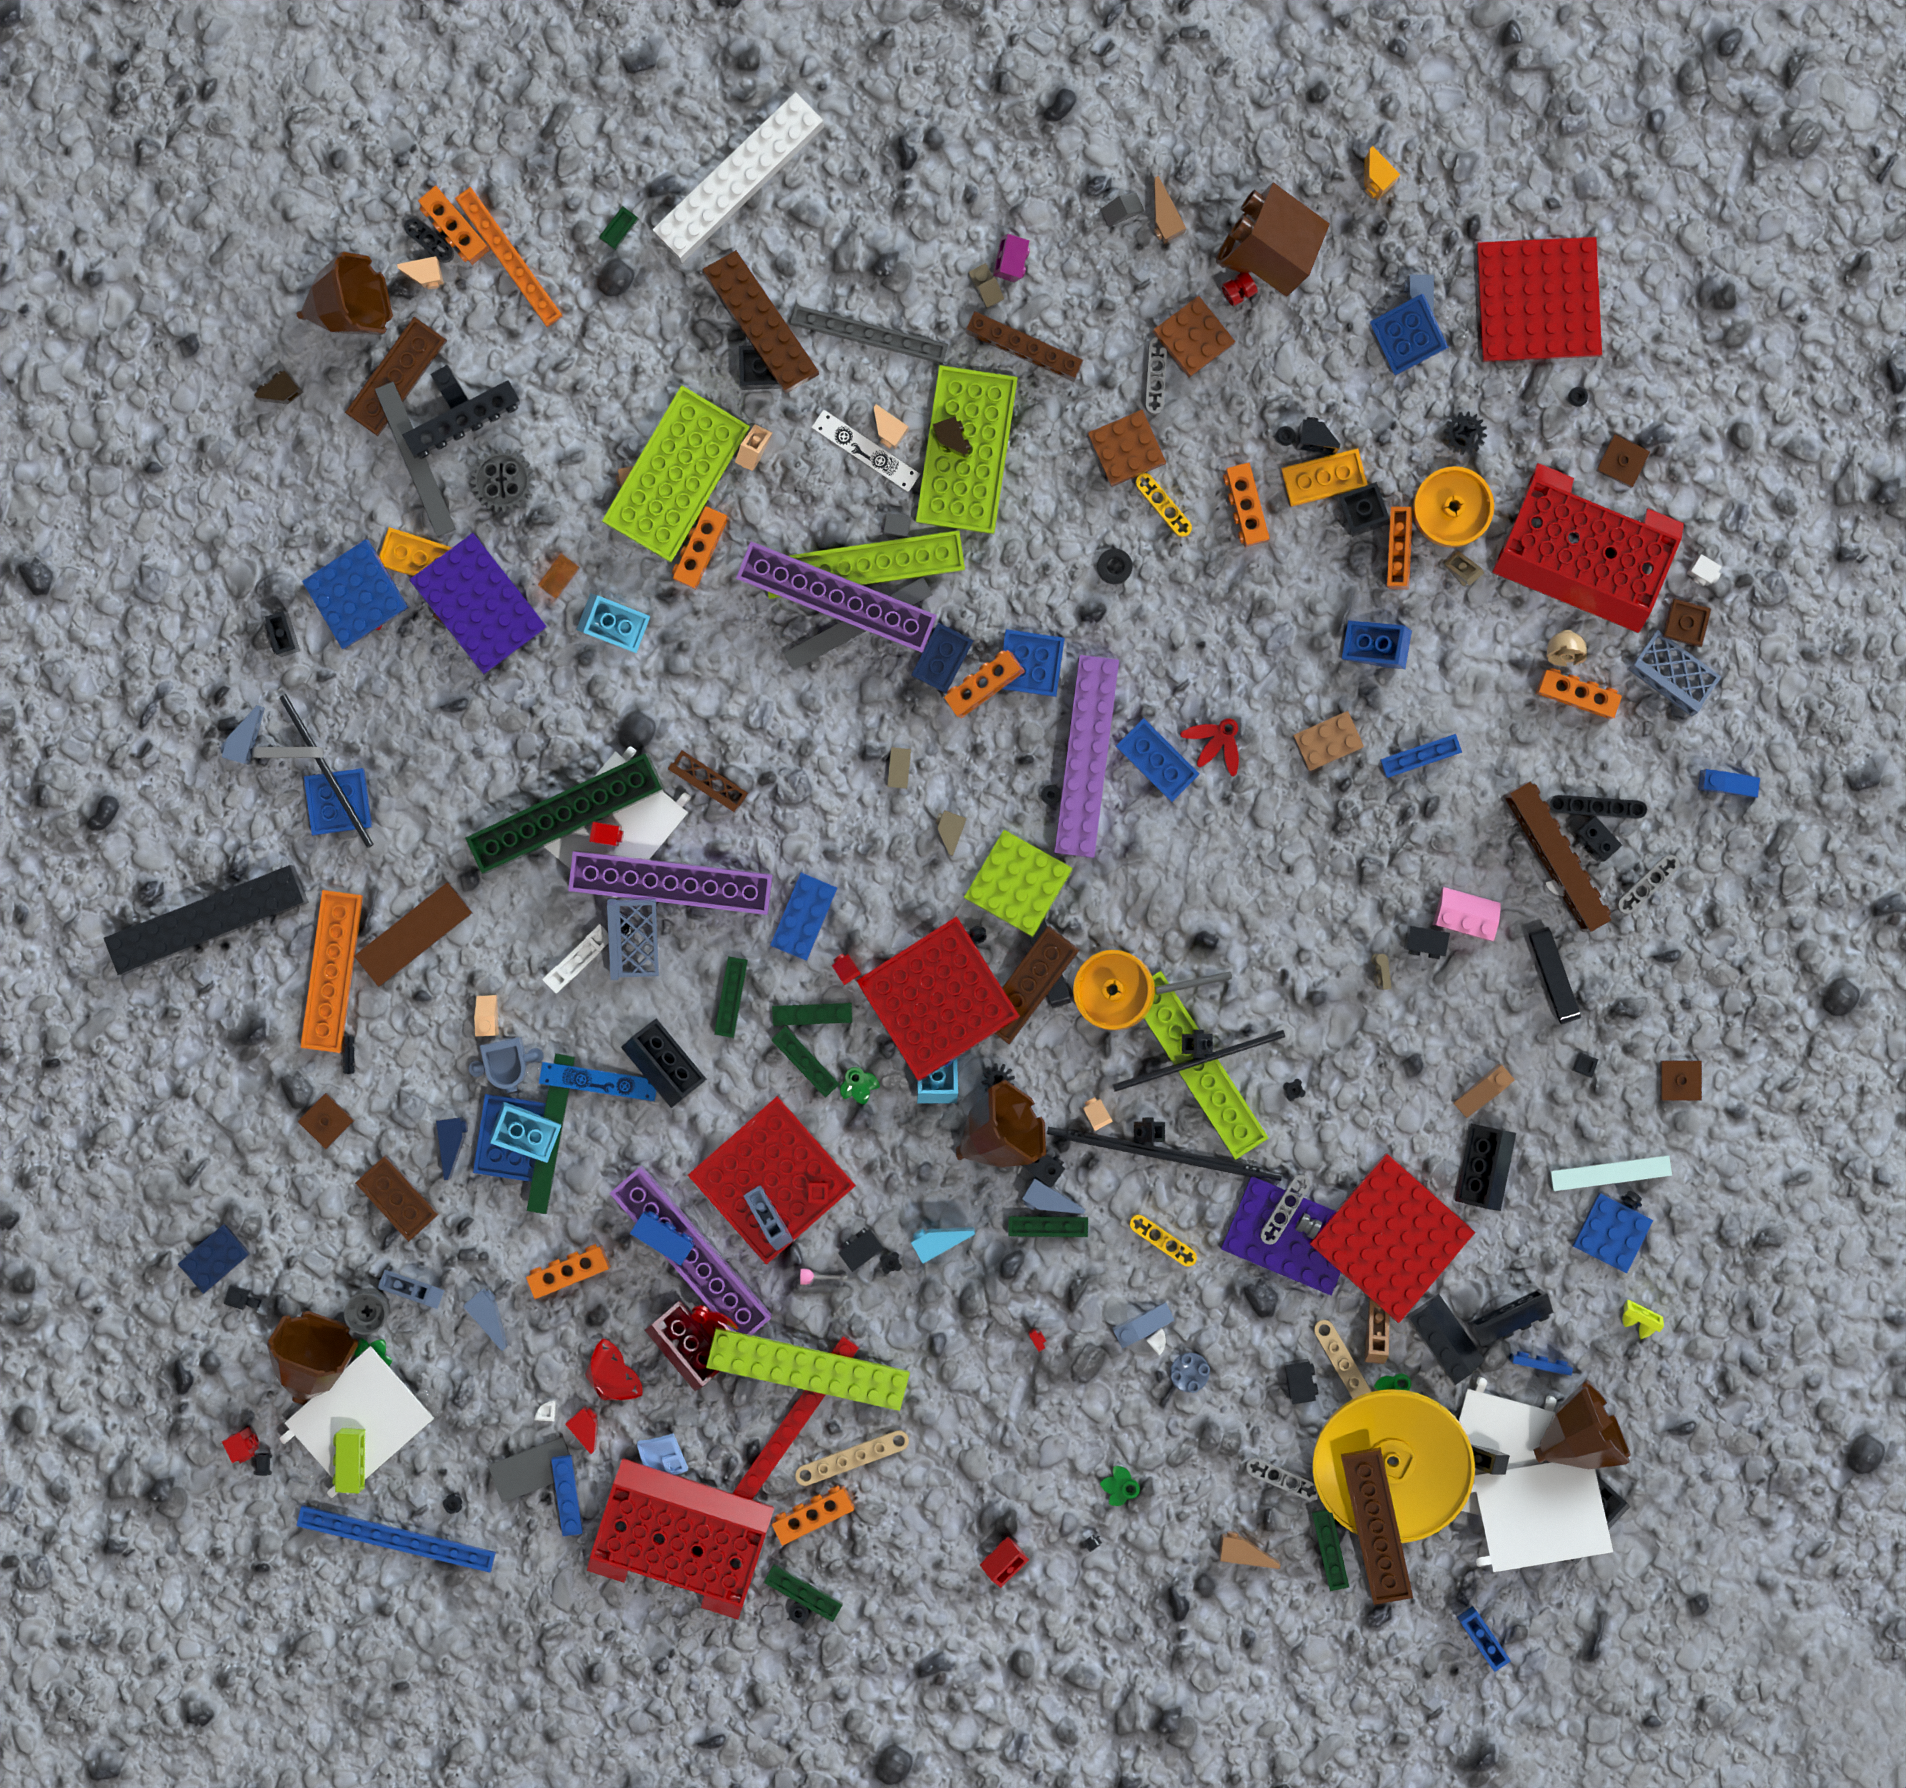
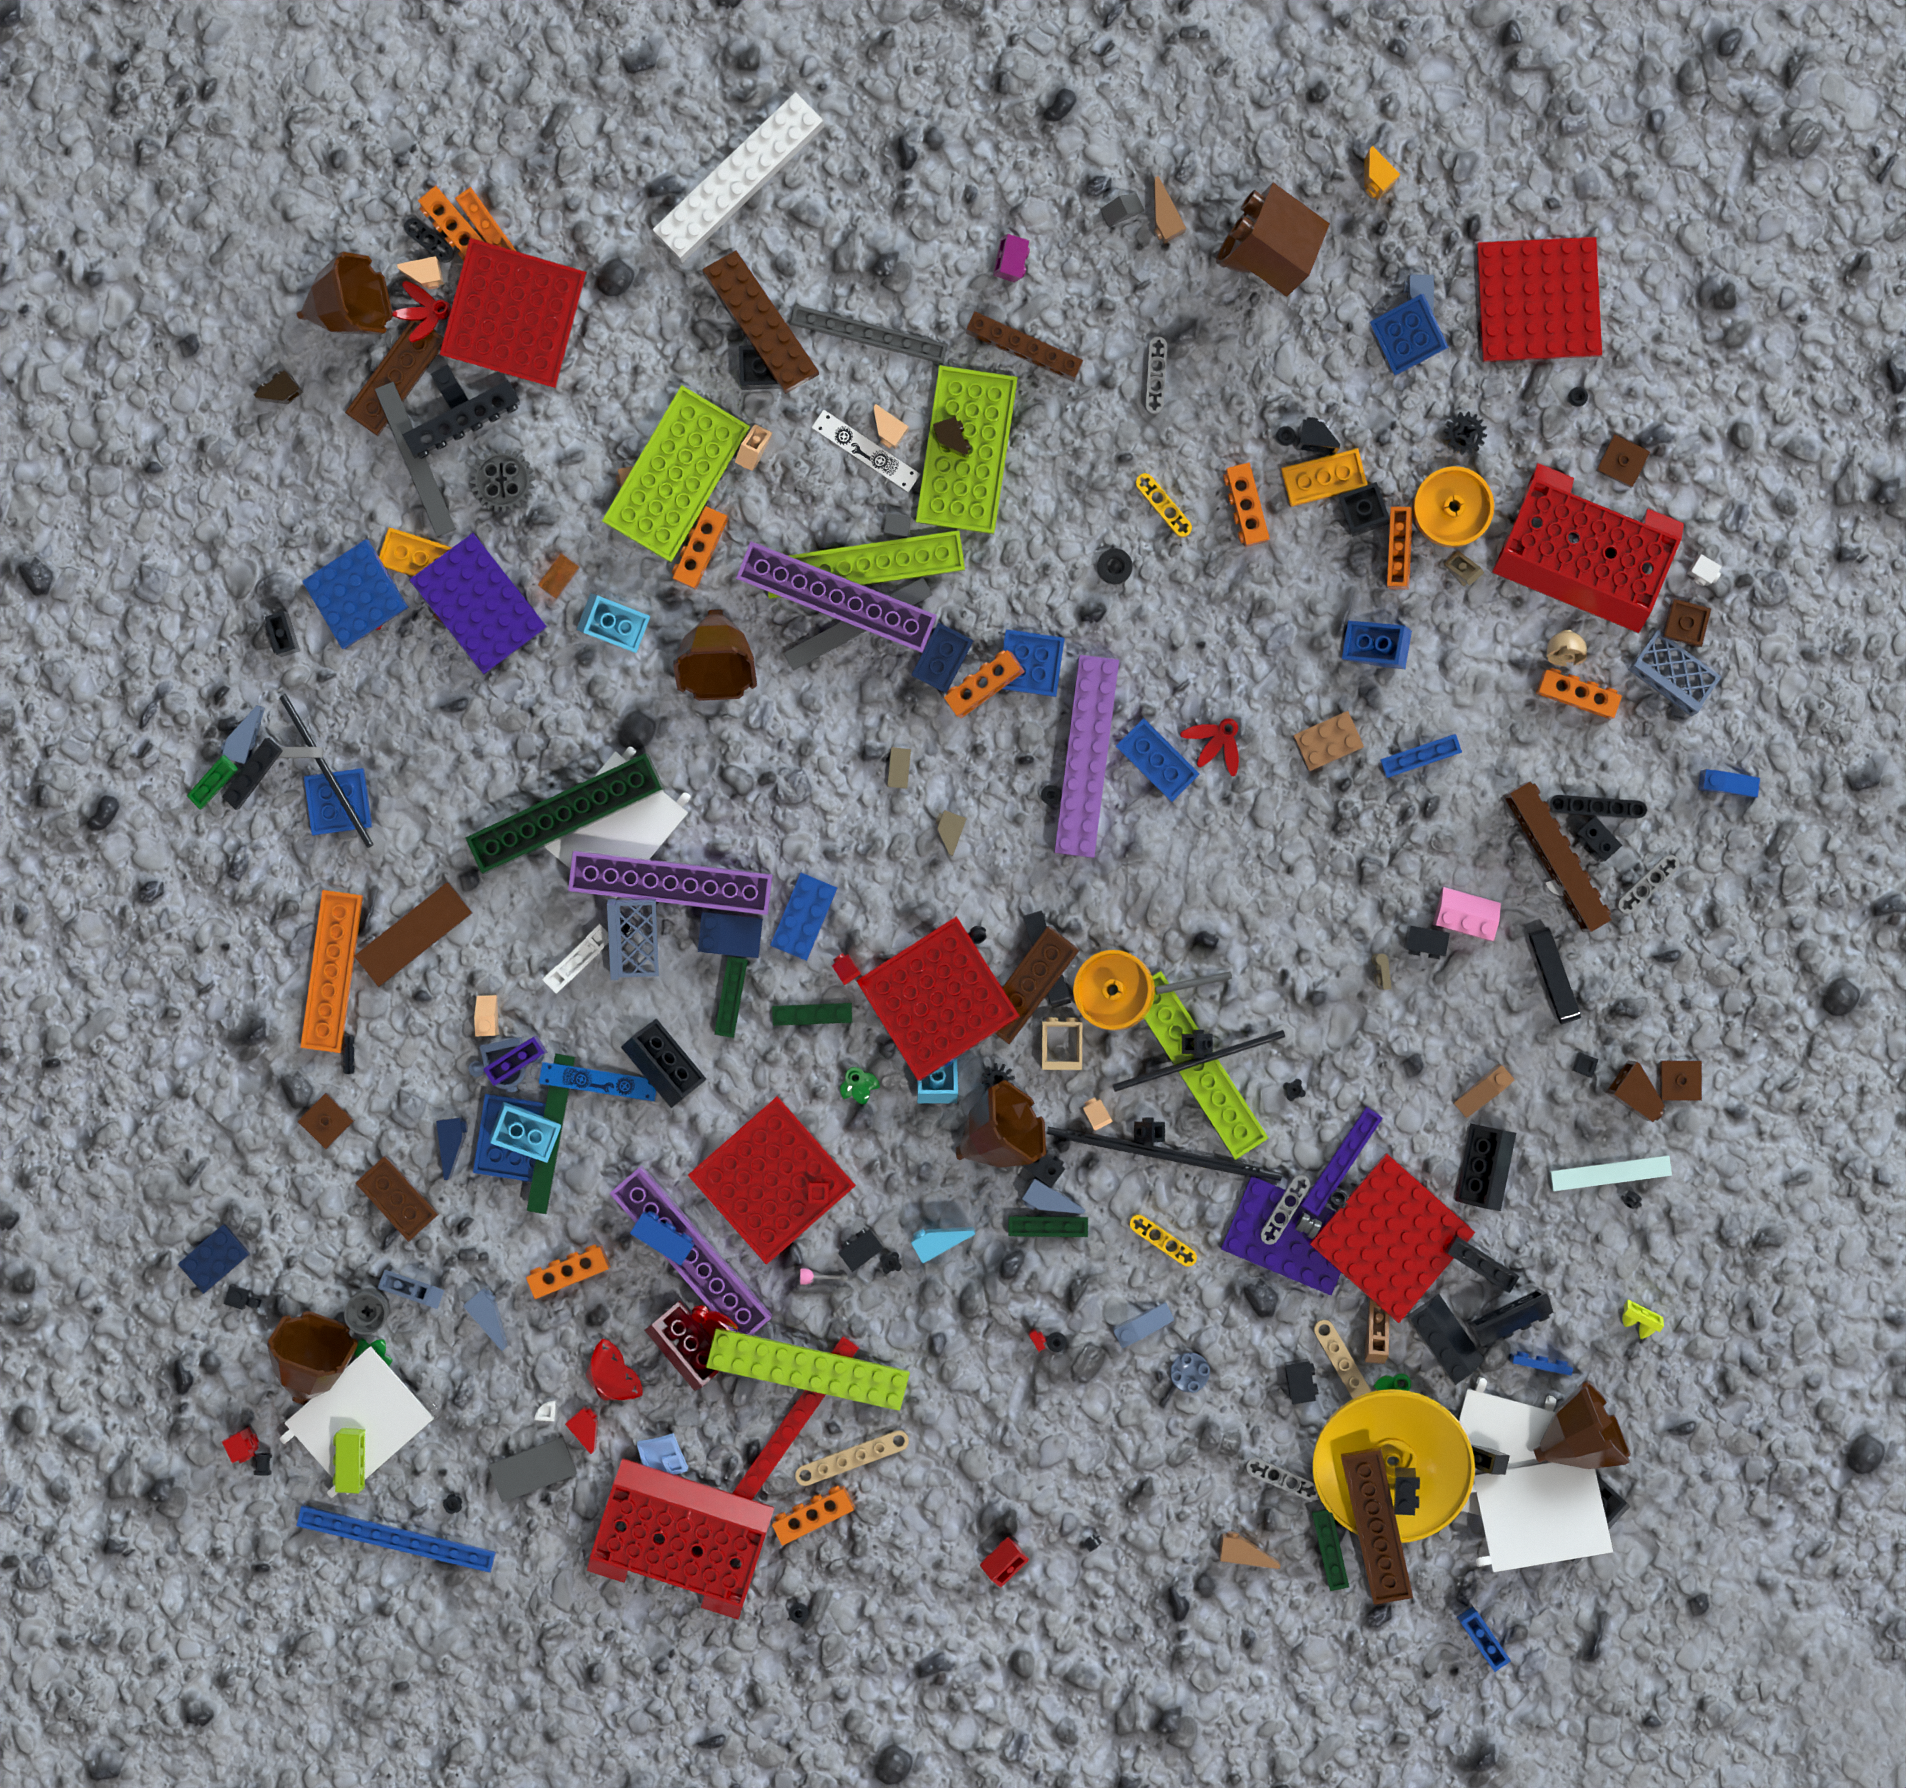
(206, 920): black brick -> none
(212, 782): none -> green tile
(252, 773): none -> black plate
(429, 312): none -> red plant
(513, 313): none -> red plate
(515, 1060): none -> dark purple brick
(567, 1495): blue plate -> none
(606, 834): red slope -> none
(618, 228): dark green tile -> none
(703, 787): reddish brown fence -> none
(715, 660): none -> reddish brown piece
(730, 935): none -> dark blue slope
(768, 1218): sand blue slope -> none
(803, 1593): dark green plate -> none
(805, 1062): dark green plate -> none
(986, 285): dark tan slope -> none
(1018, 883): lime plate -> none
(1056, 1335): none -> black plate
(1062, 1065): none -> tan window
(1117, 1485): green plate -> none
(1126, 448): dark orange plate -> none
(1157, 1340): white tile -> none
(1193, 336): dark orange plate -> none
(1239, 288): red wheel -> none
(1338, 1195): none -> black plate
(1341, 1161): none -> dark purple tile
(1405, 1491): none -> black brick
(1482, 1264): none -> black plate
(1612, 1233): blue plate -> none
(1636, 1092): none -> reddish brown slope

